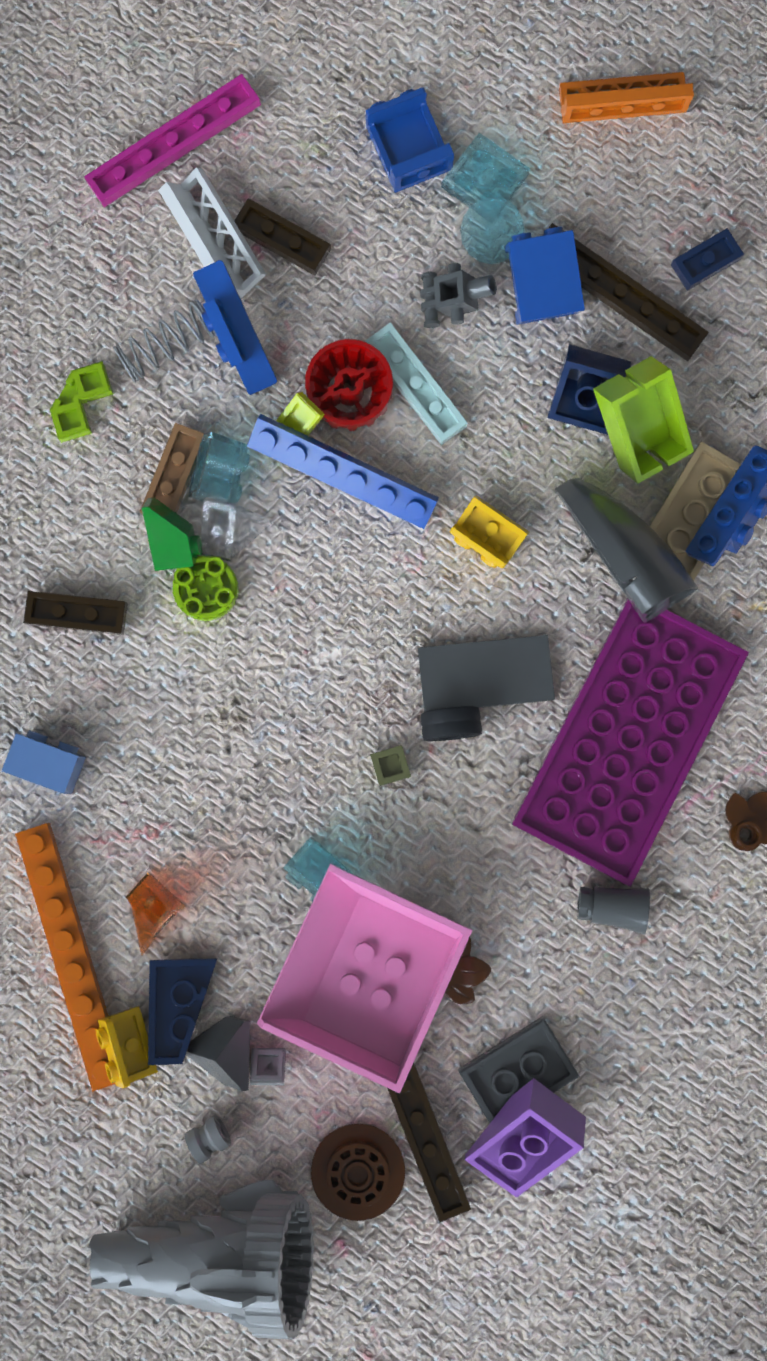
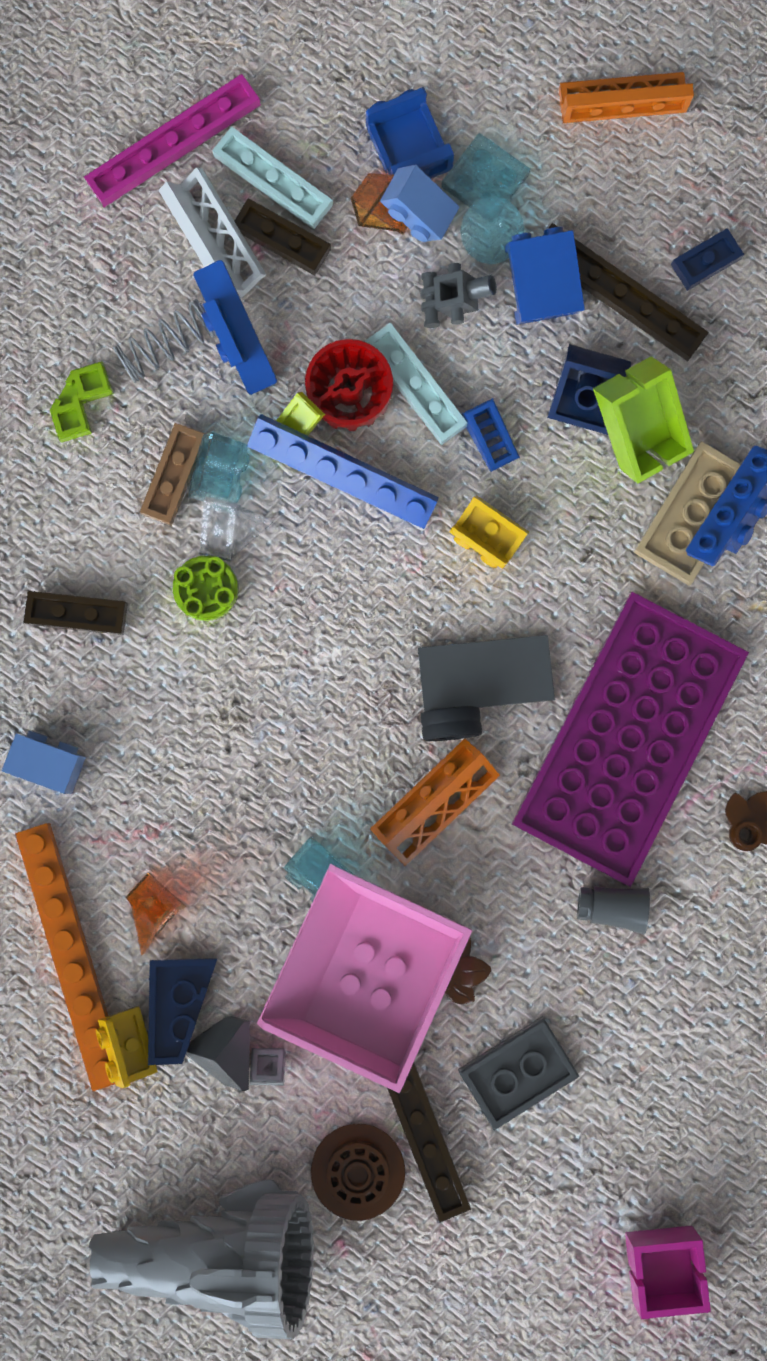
(170, 537): green slope -> none
(207, 1139): light grey wheel -> none
(272, 178): none -> light aqua plate
(369, 209): none -> clear orange slope
(390, 765): olive plate -> none
(419, 204): none -> medium blue brick
(431, 797): none -> orange fence
(500, 429): none -> blue slope
(528, 1139): medium lavender slope -> none
(628, 549): dark grey panel -> none
(662, 1272): none -> dark pink piece

